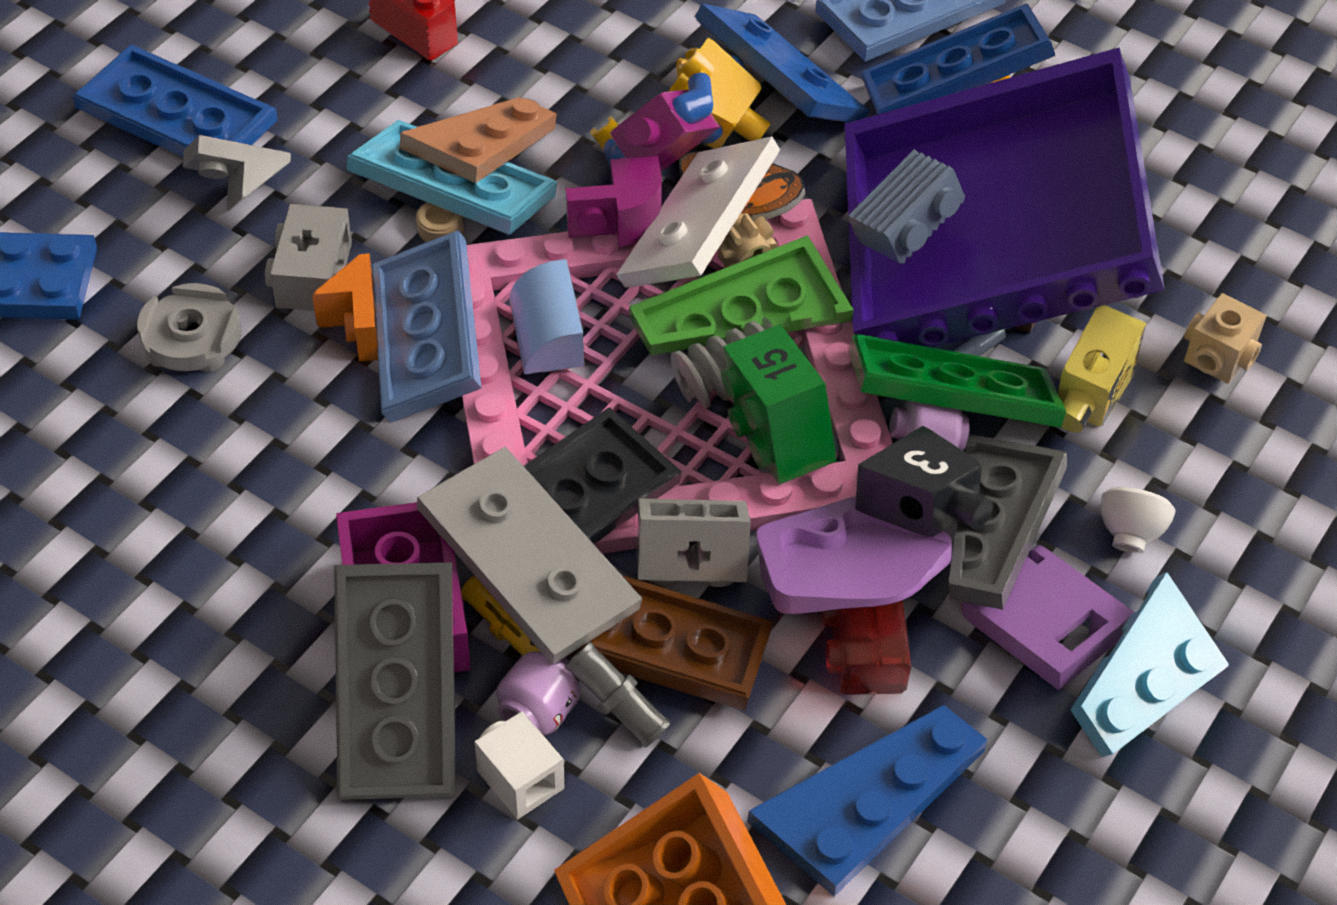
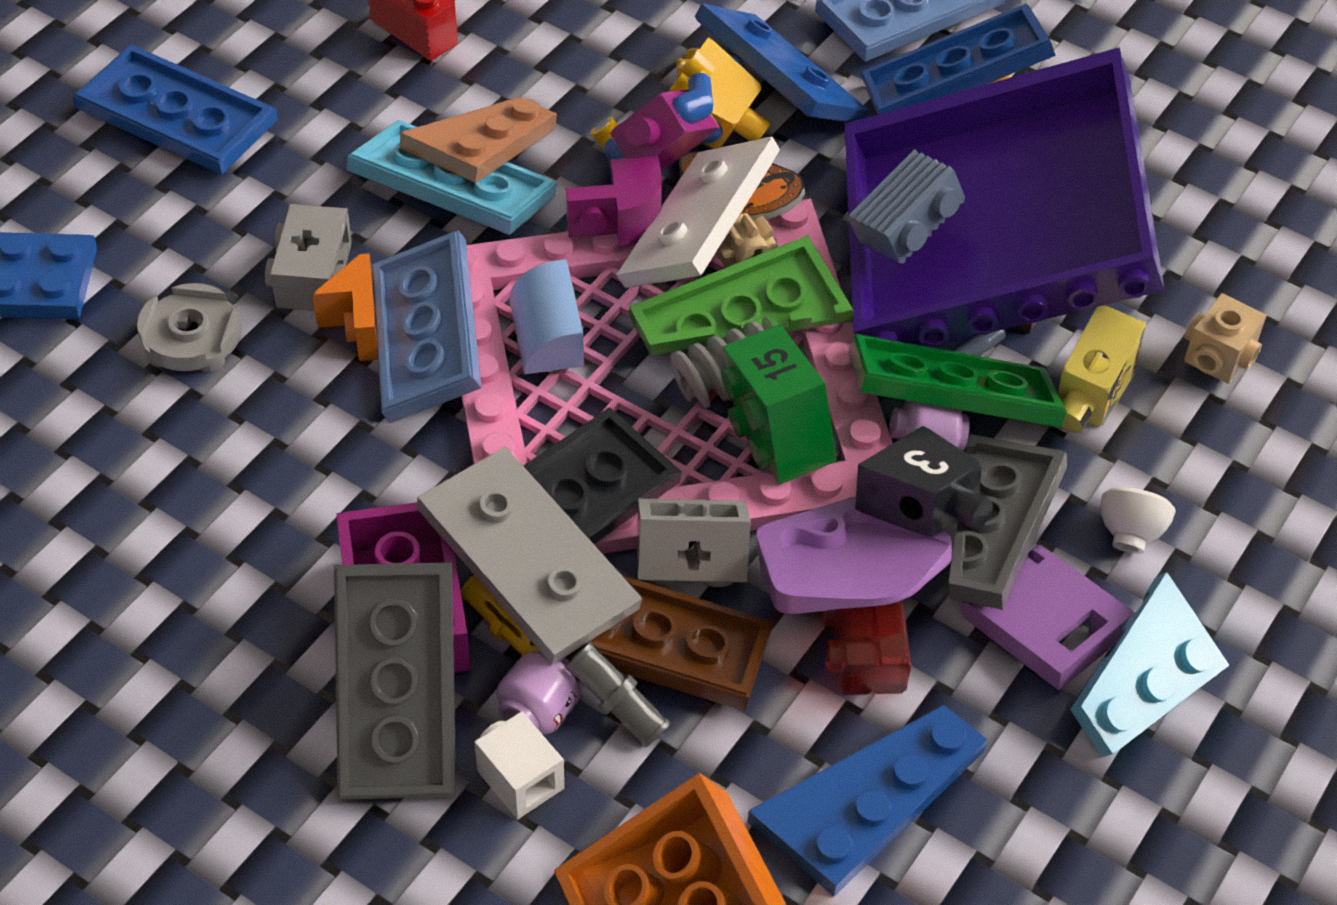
(244, 164): light grey slope -> none
(437, 222): tan tile -> none

